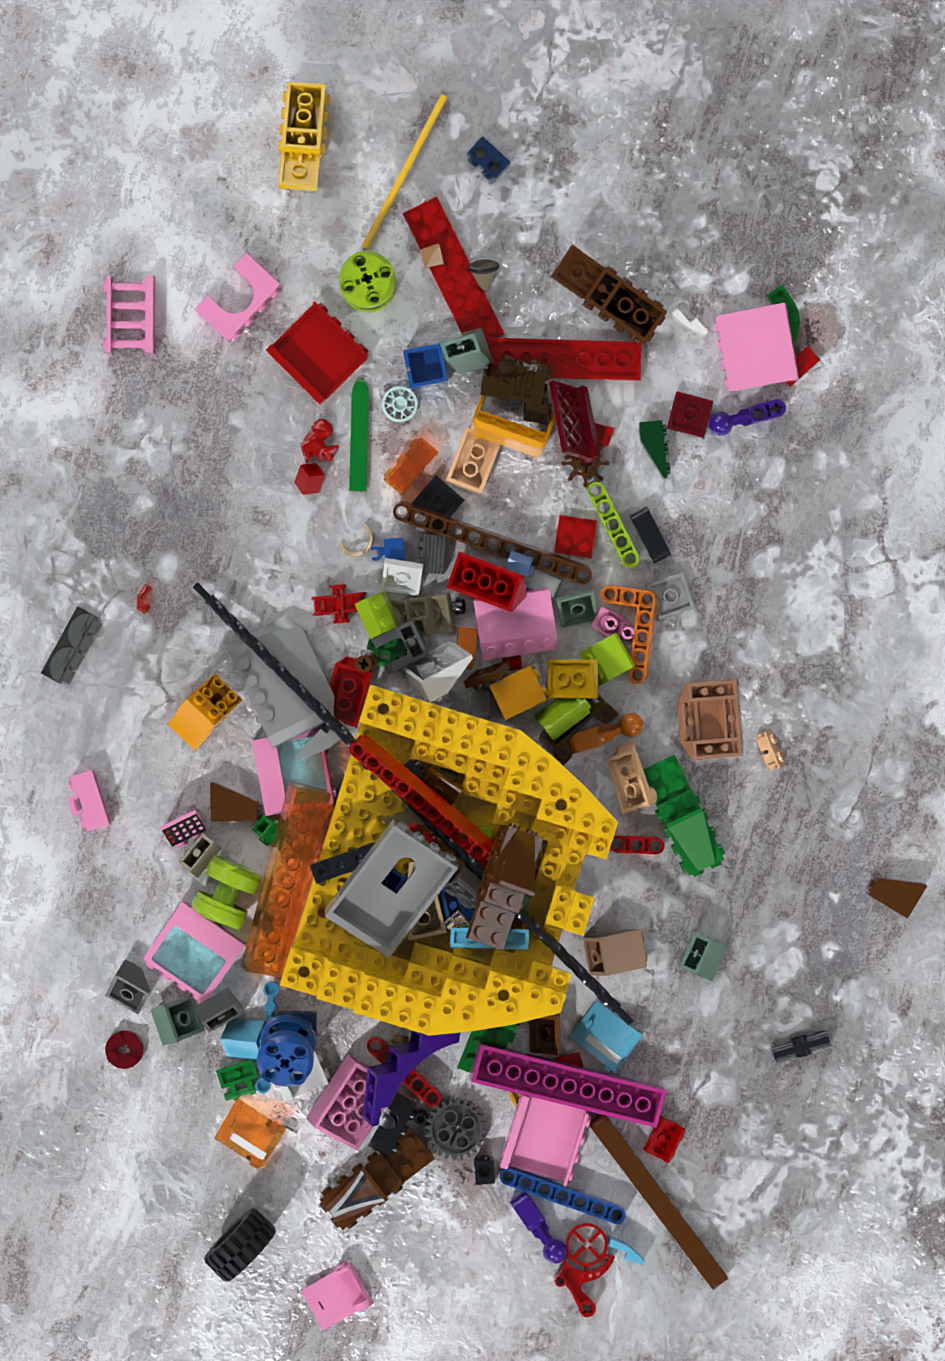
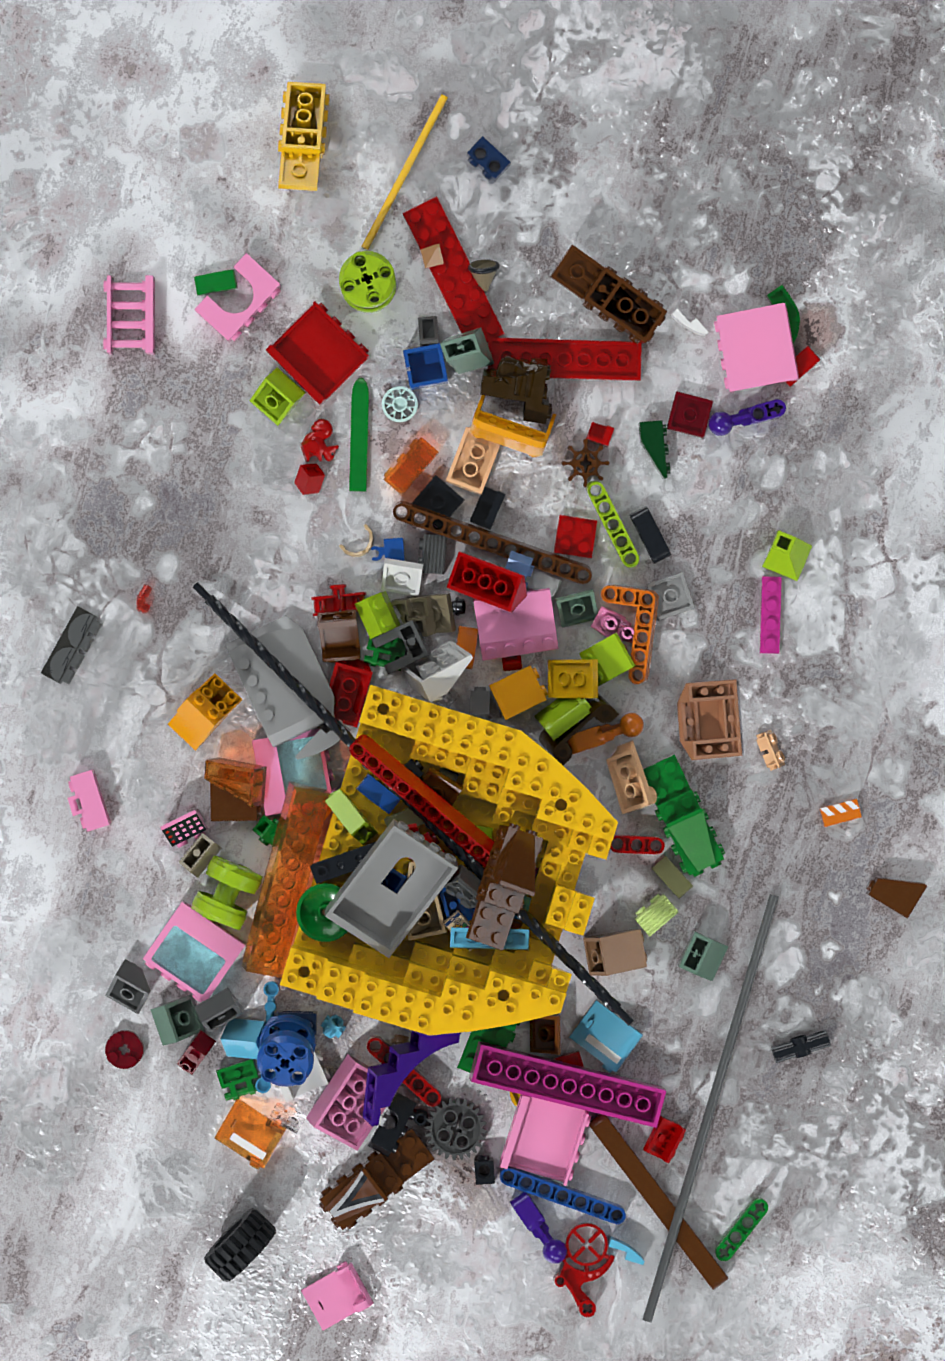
(196, 1052): none -> dark red slope
(215, 282): none -> green slope
(238, 778): none -> clear orange wedge
(277, 396): none -> lime slope
(311, 917): none -> green dish
(333, 1026): none -> medium azure gear
(339, 636): none -> reddish brown panel
(350, 816): none -> lime slope
(363, 666): reddish brown bush -> none
(378, 793): none -> blue slope
(428, 330): none -> dark grey slope
(487, 508): none -> black panel
(487, 674): reddish brown plate -> none
(583, 423): dark red fence -> none
(656, 914): none -> yellowish green brick
(672, 877): none -> olive slope
(710, 1108): none -> dark grey piece
(744, 1231): none -> green beam
(770, 615): none -> dark pink plate
(787, 555): none -> lime slope
(840, 812): none -> orange tile

